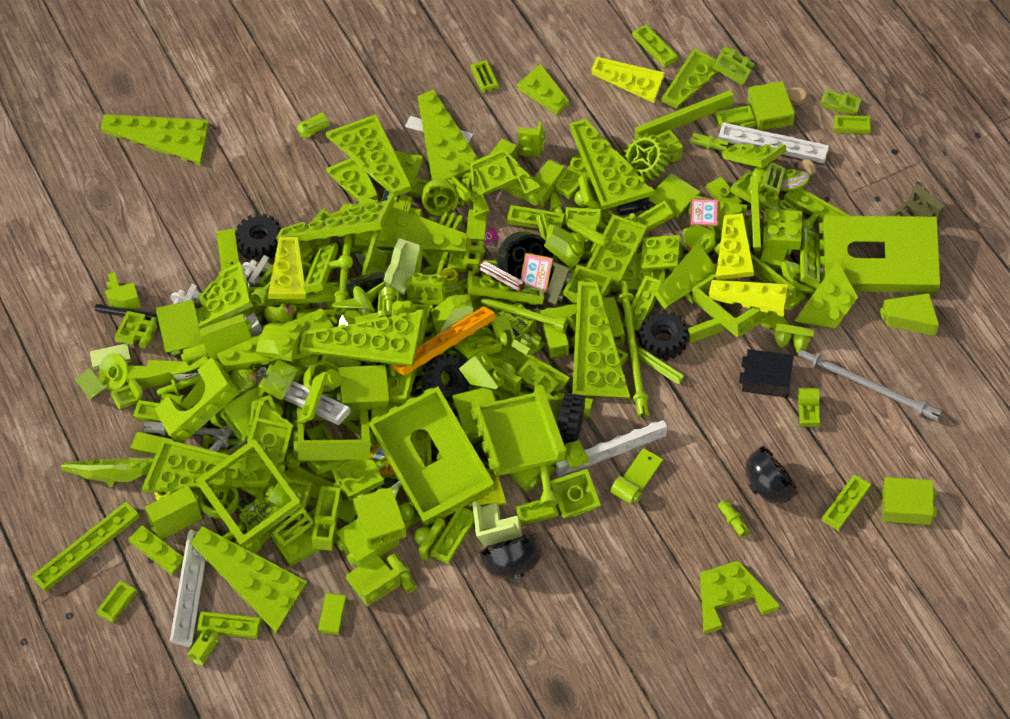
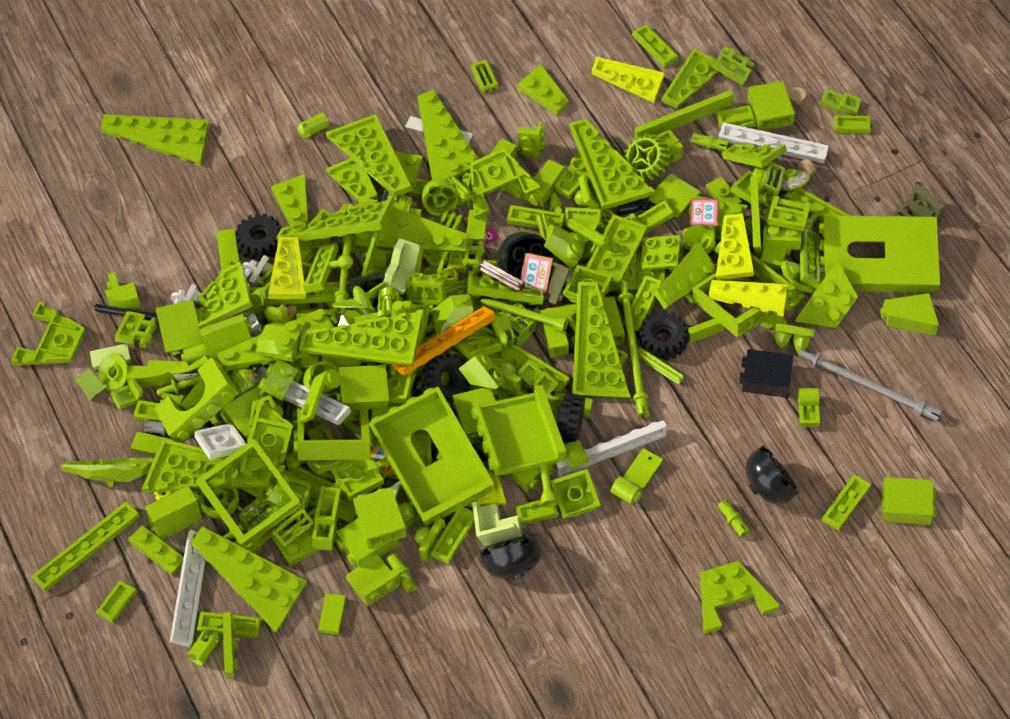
(58, 342): none -> lime wing
(219, 441): none -> white plate
(230, 645): none -> lime plate
(292, 199): none -> lime wing
(529, 343): lime slope -> none
(788, 217): none -> lime plate

